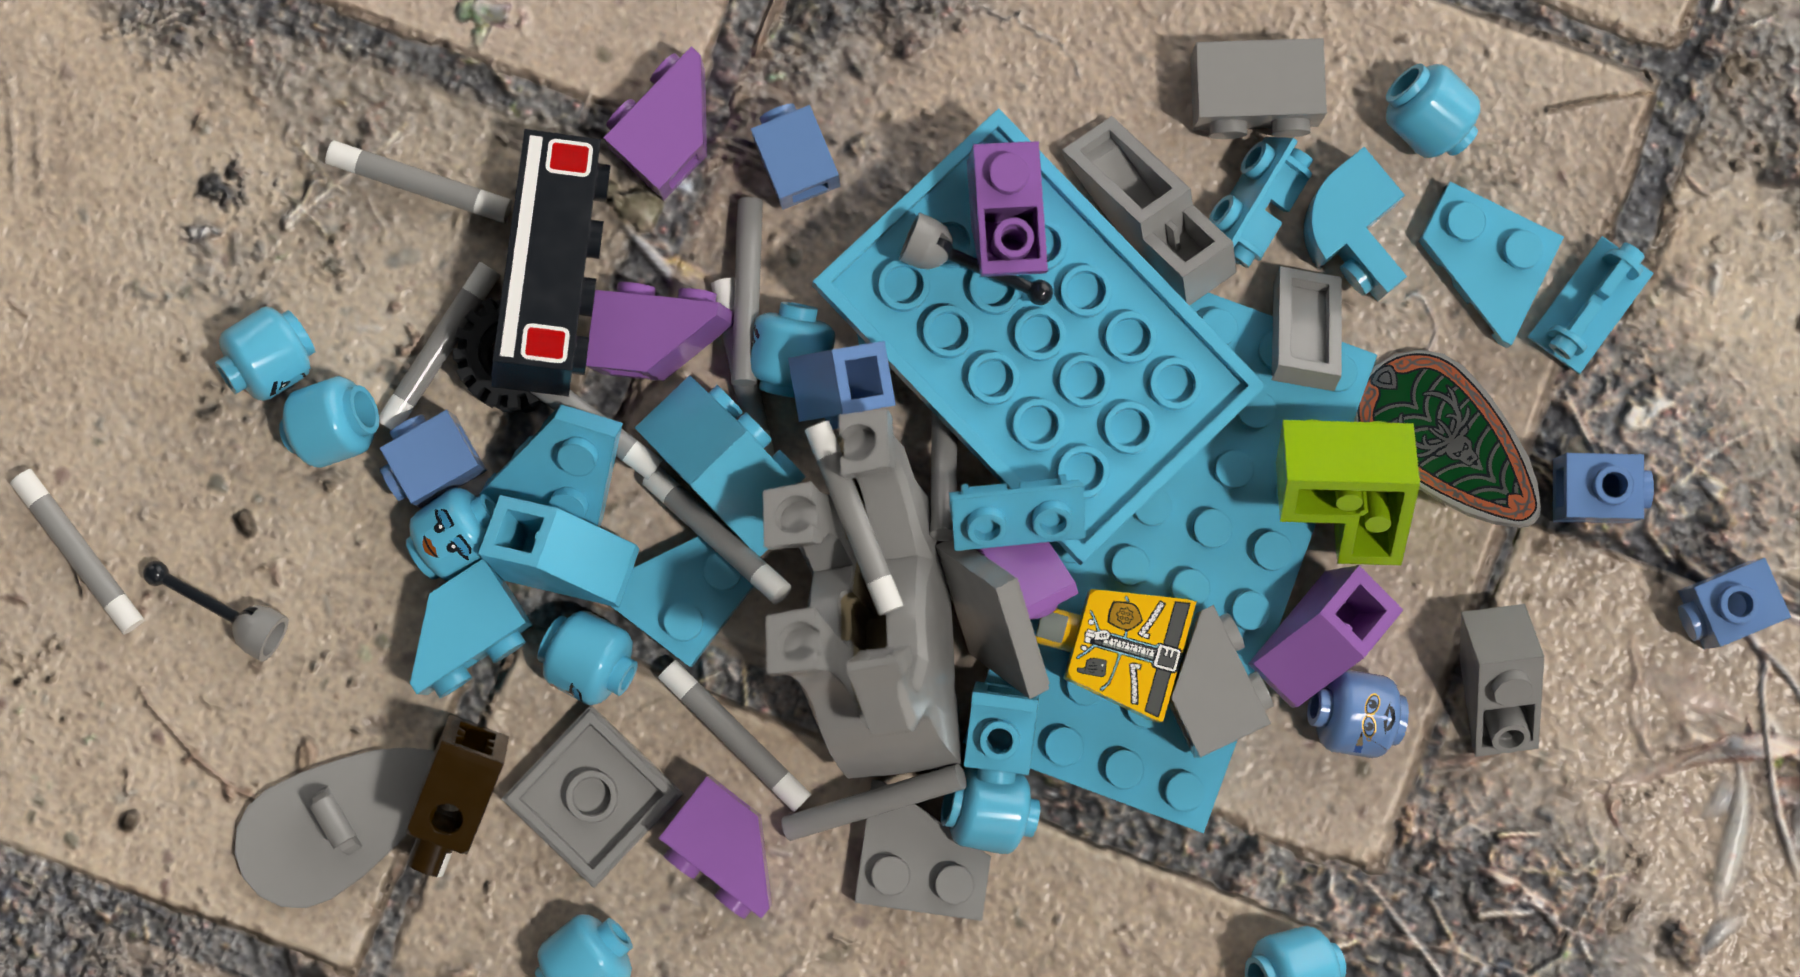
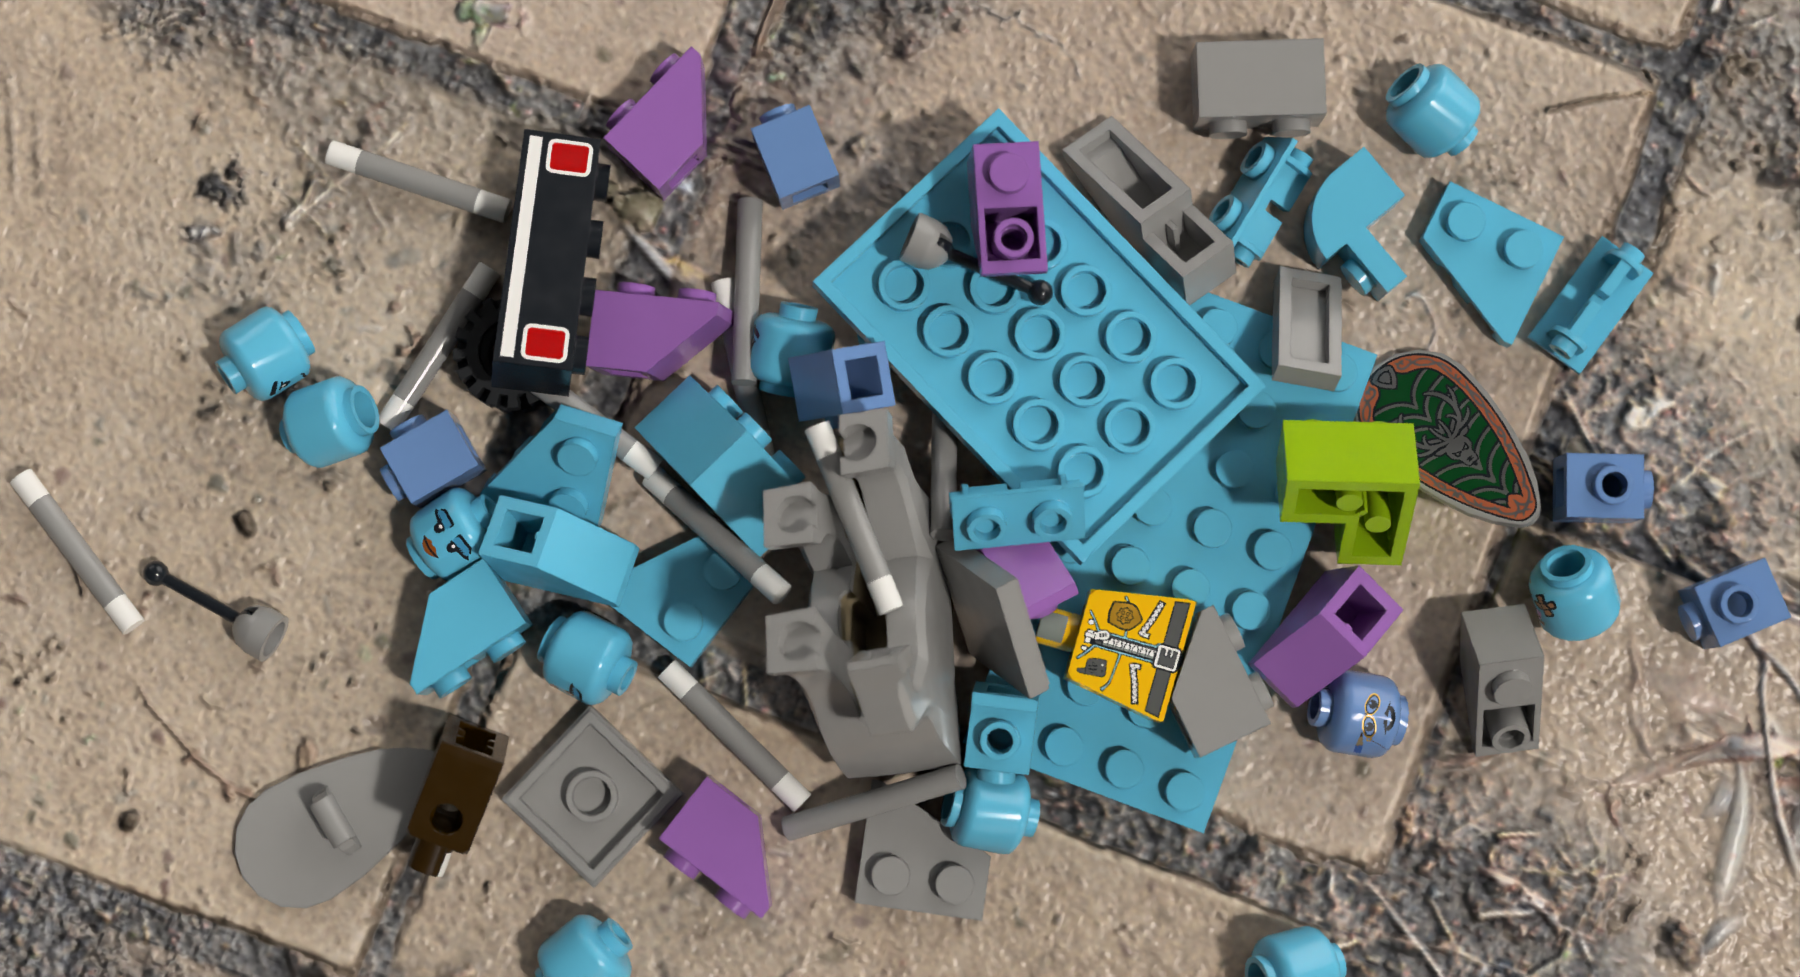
(1574, 593): none -> medium azure head

